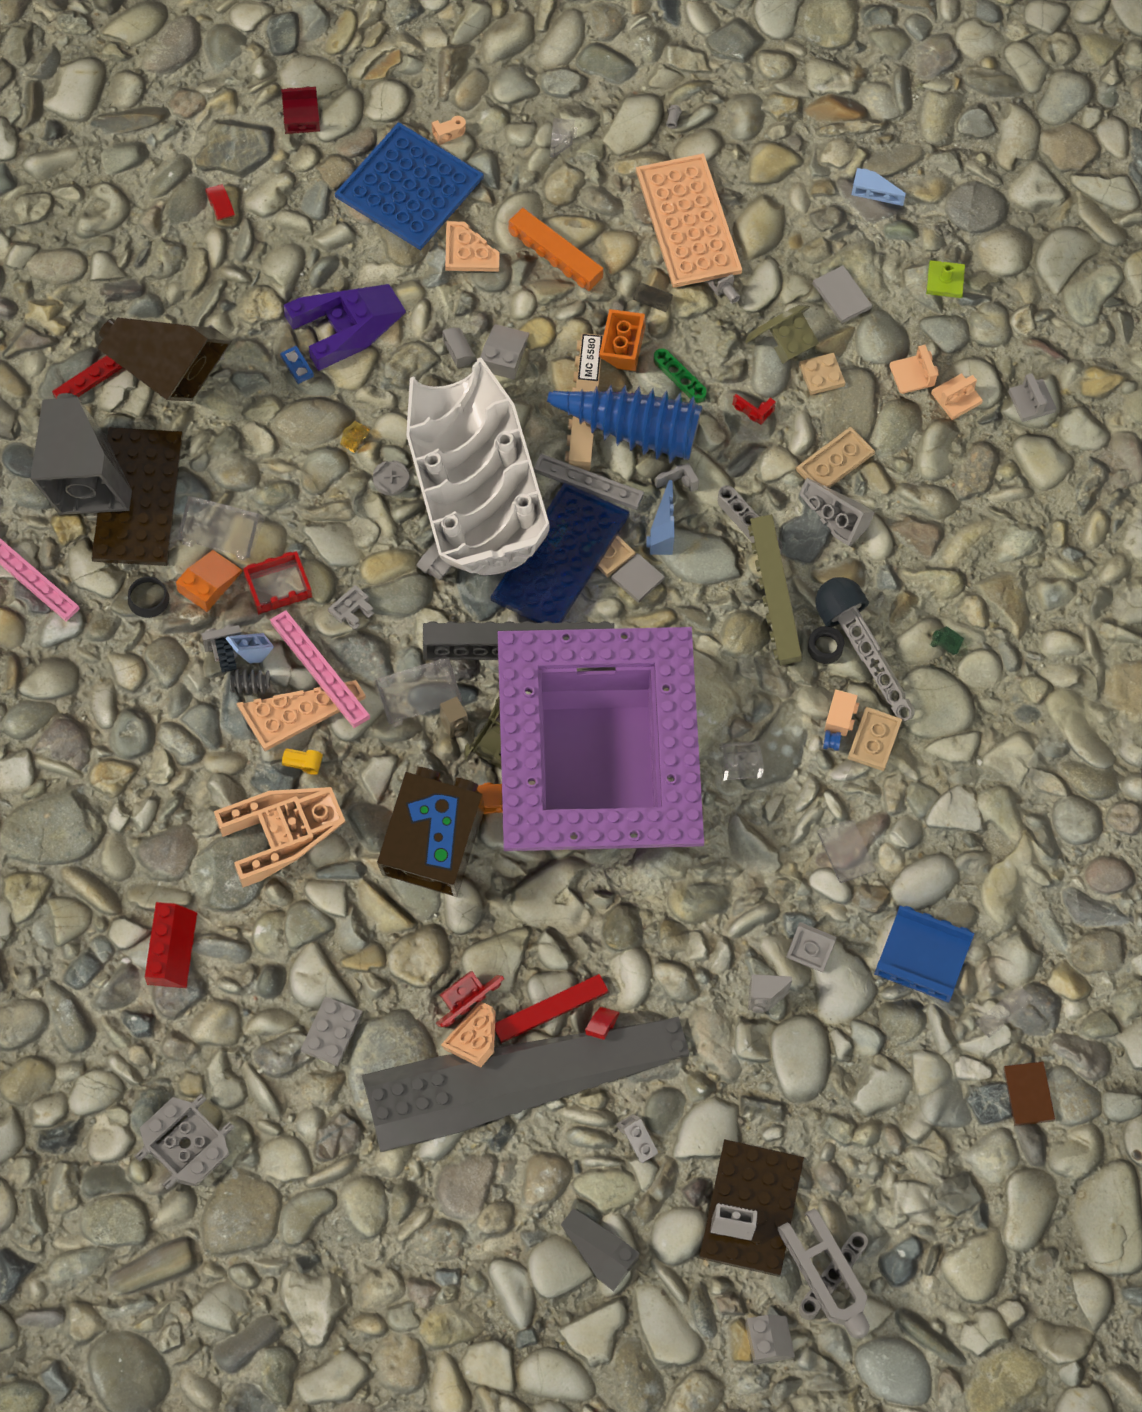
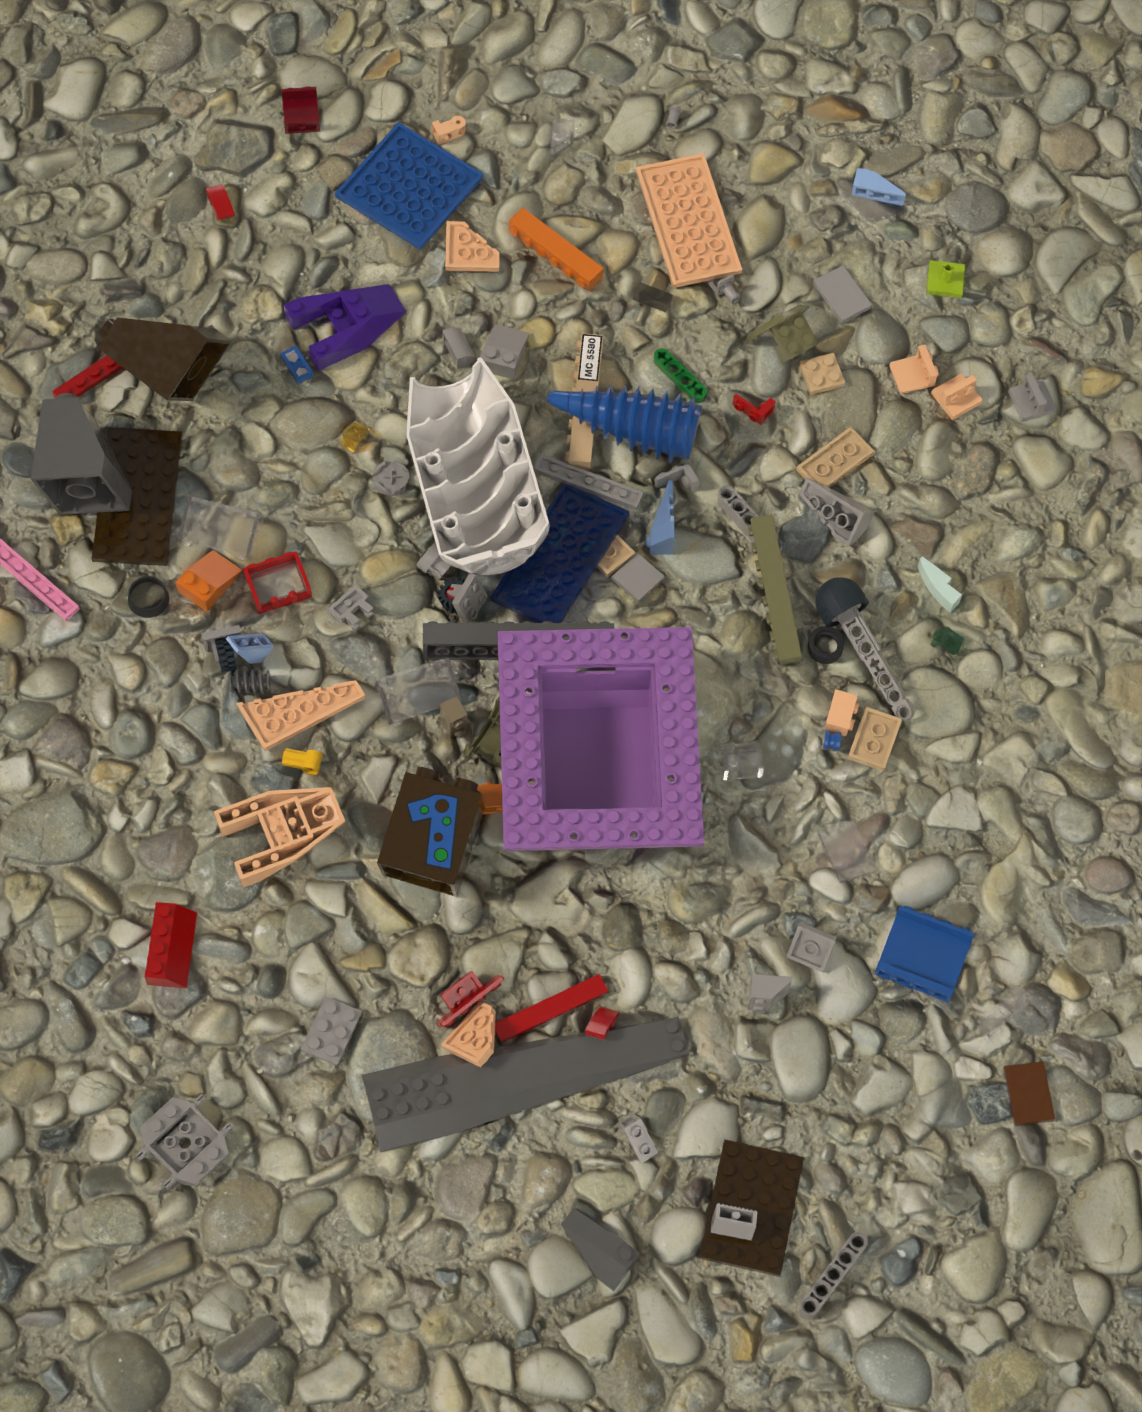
(320, 669): bright pink plate -> none
(463, 597): none -> light grey plate
(623, 339): orange slope -> none
(769, 1338): light grey slope -> none
(851, 1317): light grey piece -> none
(939, 585): none -> light aqua slope

